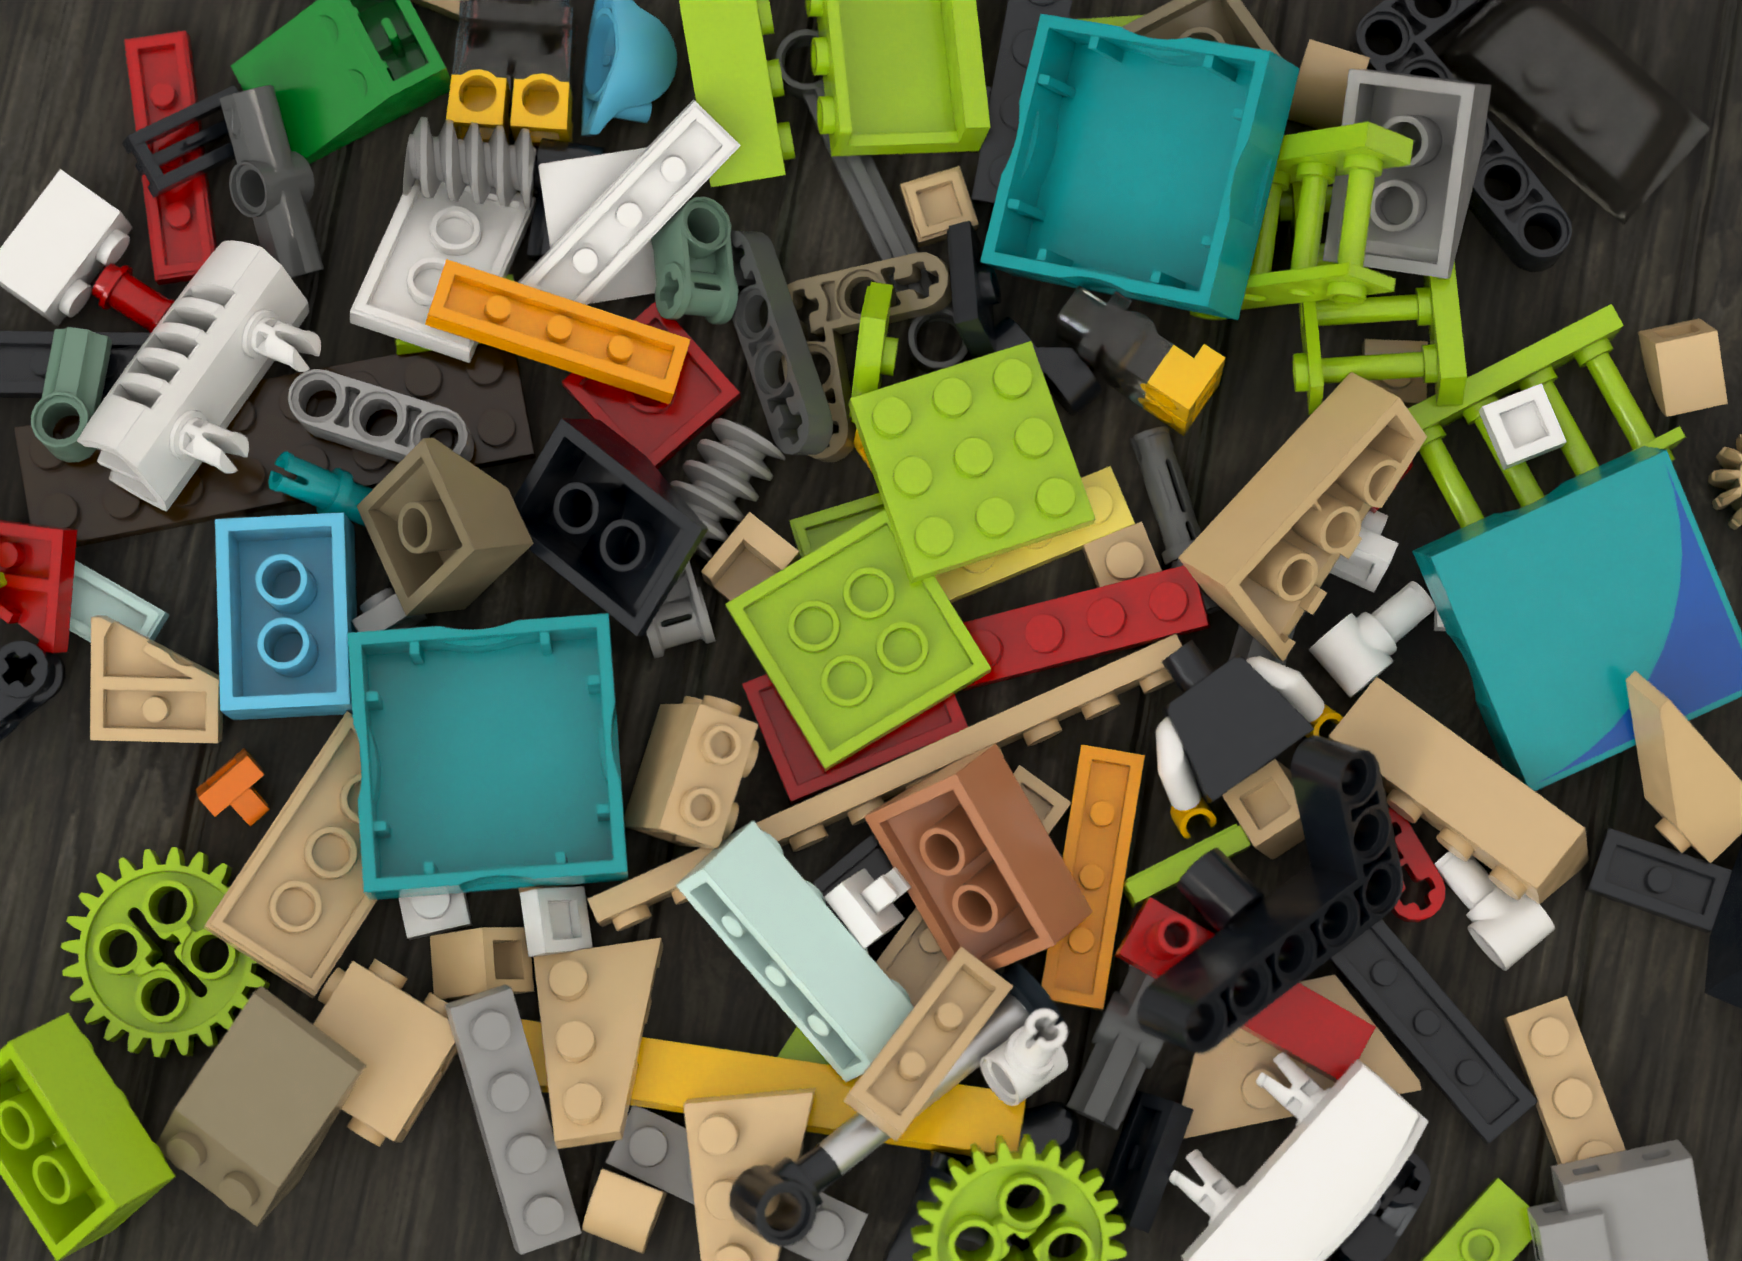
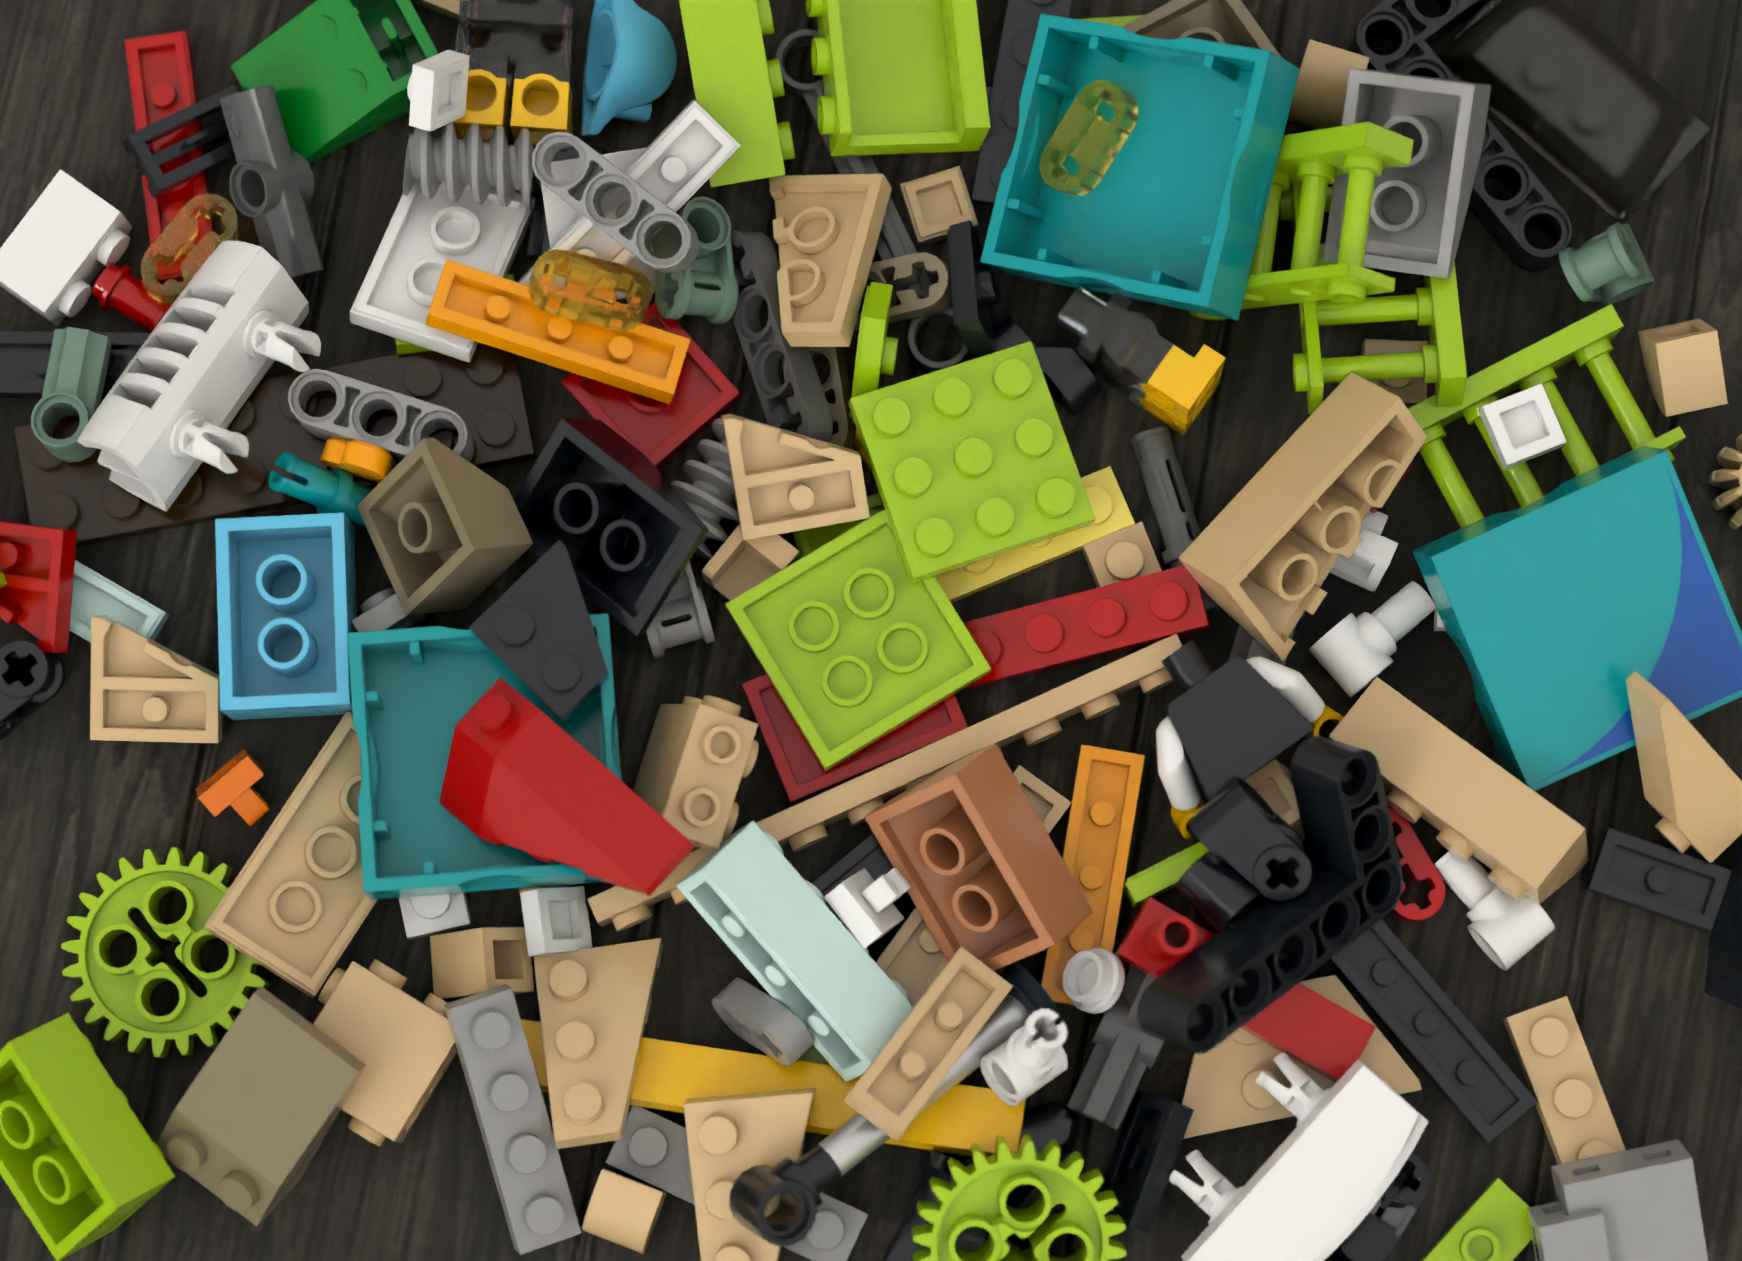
(178, 238): none -> clear yellow beam
(358, 458): none -> light orange tile
(438, 90): none -> white plate
(539, 791): none -> red wedge
(546, 634): none -> black wing
(590, 184): none -> light grey beam
(590, 289): none -> clear yellow beam
(762, 1022): none -> light grey beam
(791, 479): none -> tan wing
(826, 250): none -> tan wing
(1088, 138): none -> clear yellow beam
(1093, 980): none -> white plate
(1248, 835): none -> black piece
(1607, 267): none -> sand green piece

